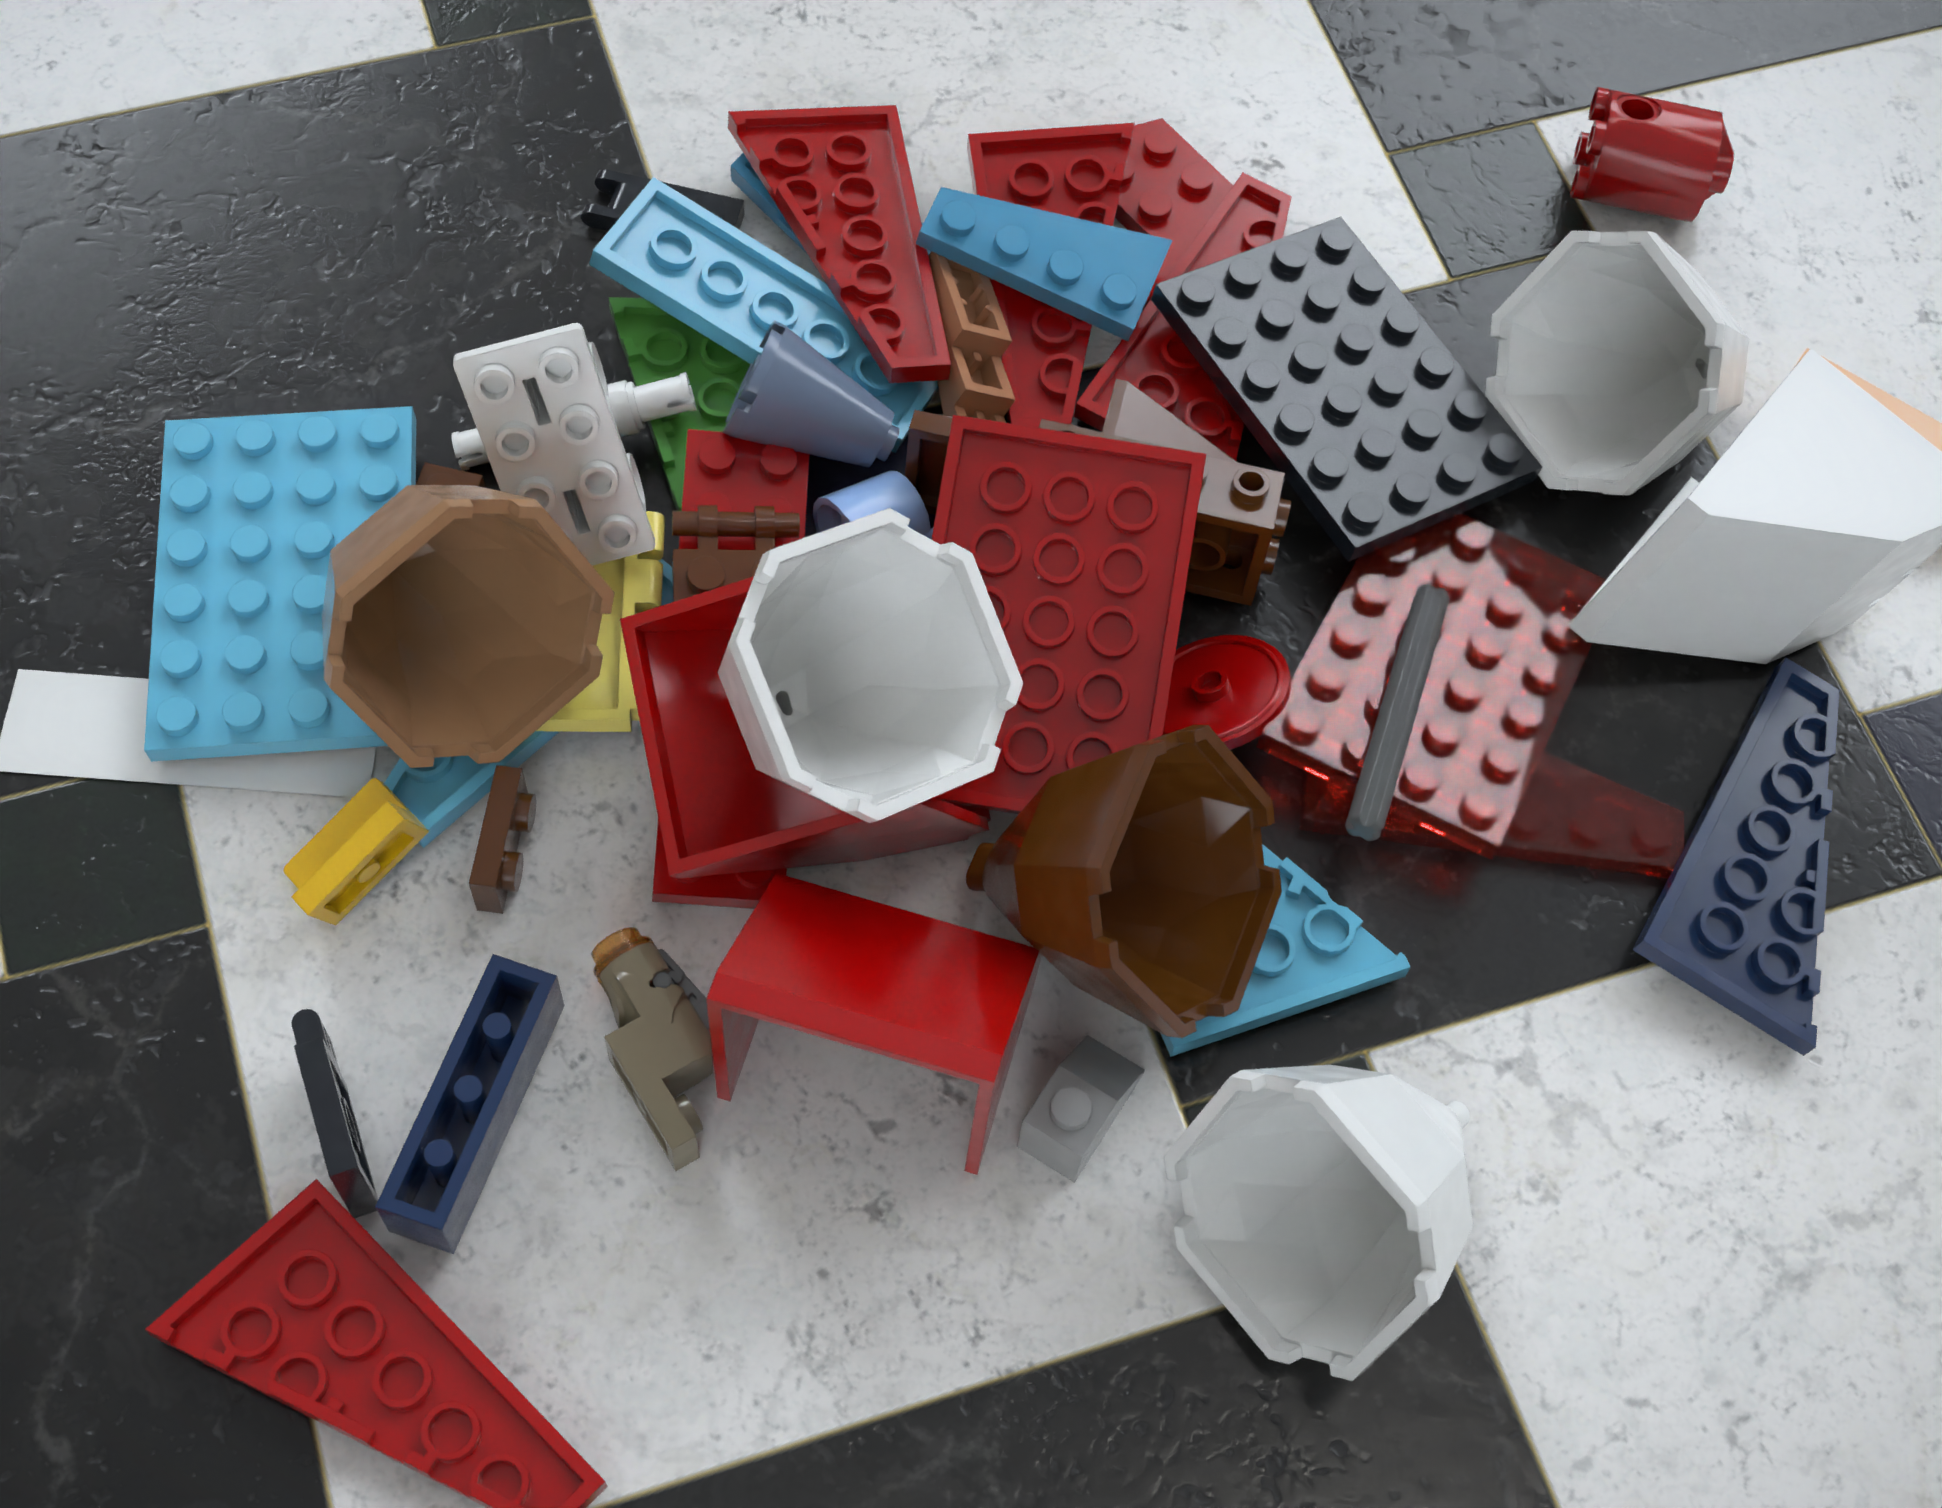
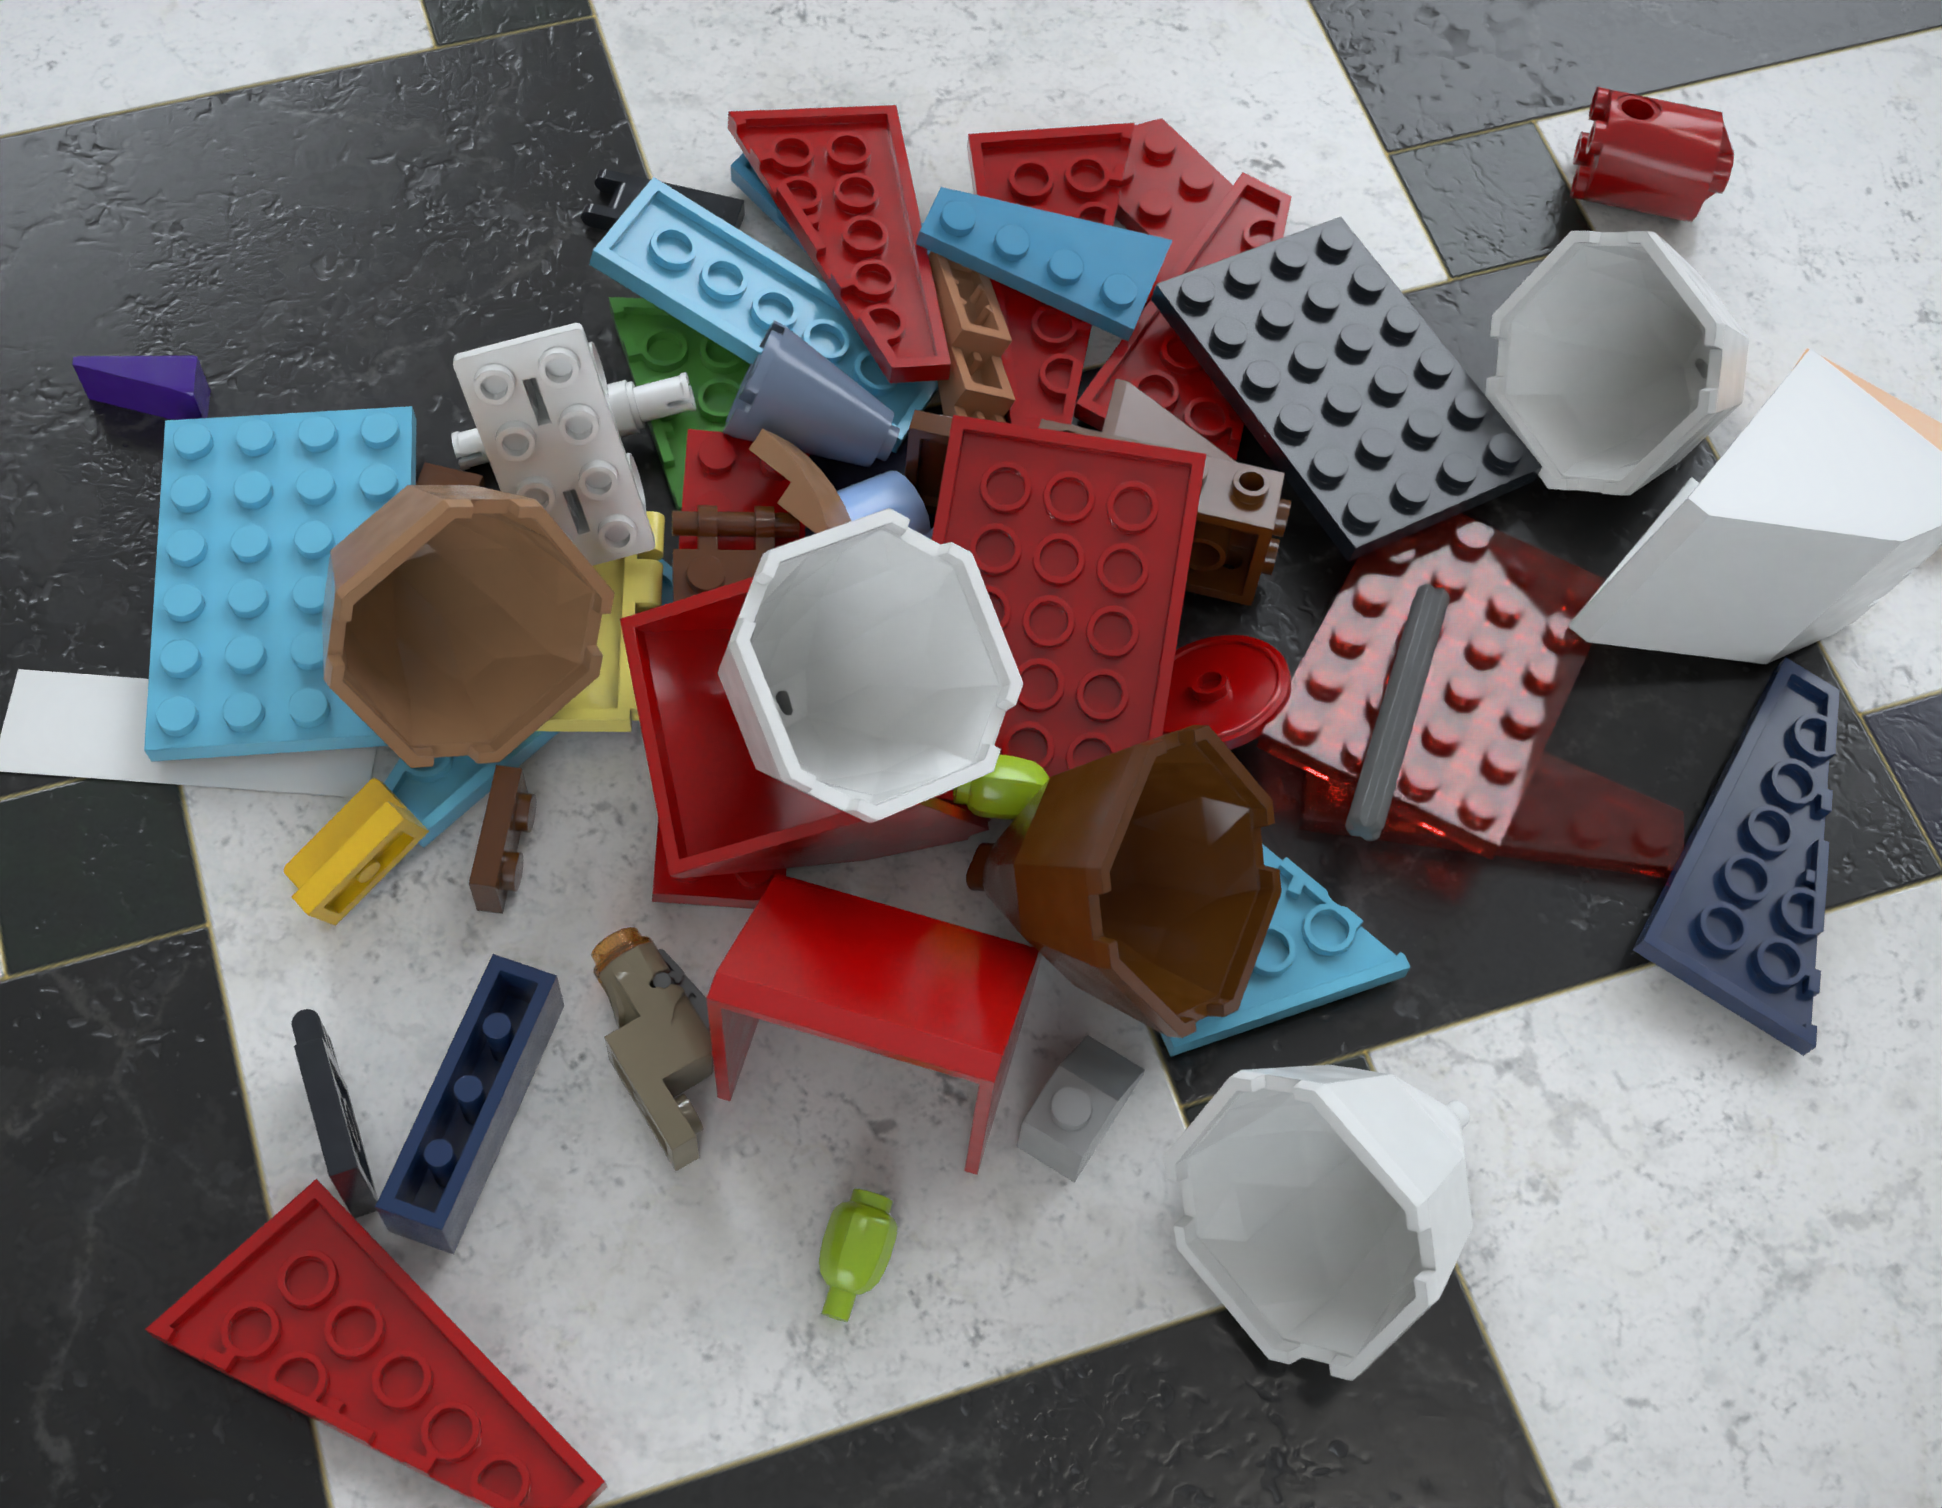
(148, 384): none -> dark purple slope
(810, 493): none -> medium nougat slope
(855, 1250): none -> lime plant
(1004, 791): none -> lime plant

